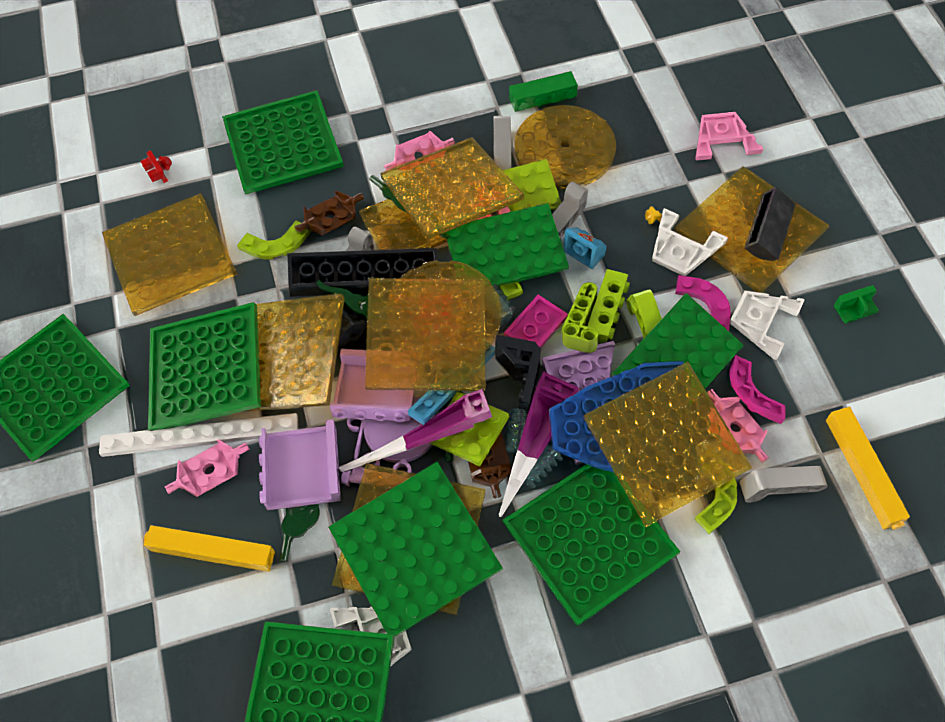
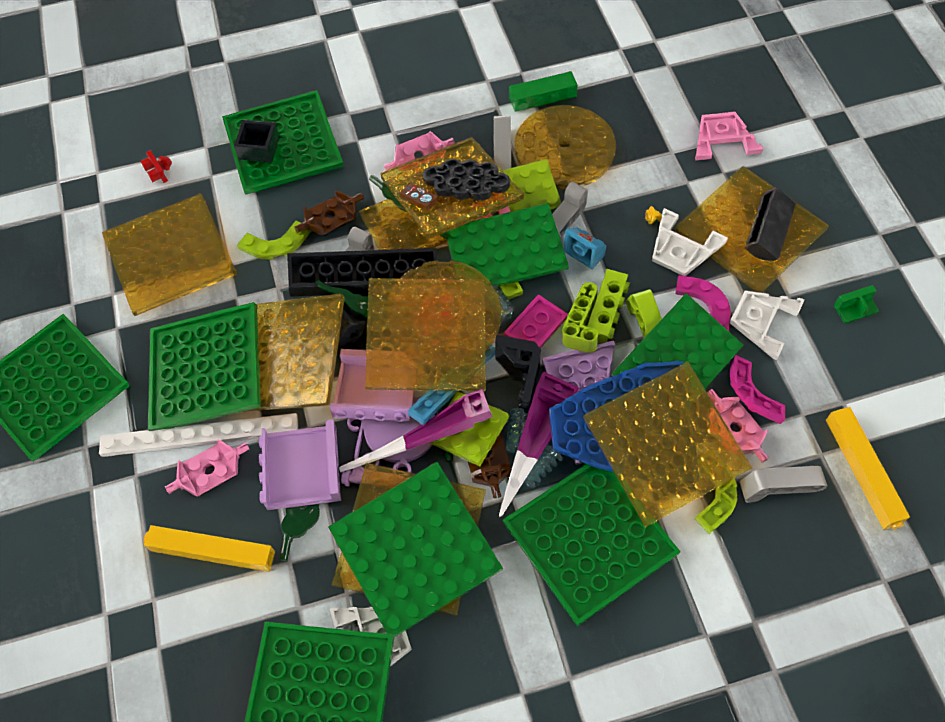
(257, 141): none -> black piece
(418, 196): none -> reddish brown tile
(466, 179): none -> black plate

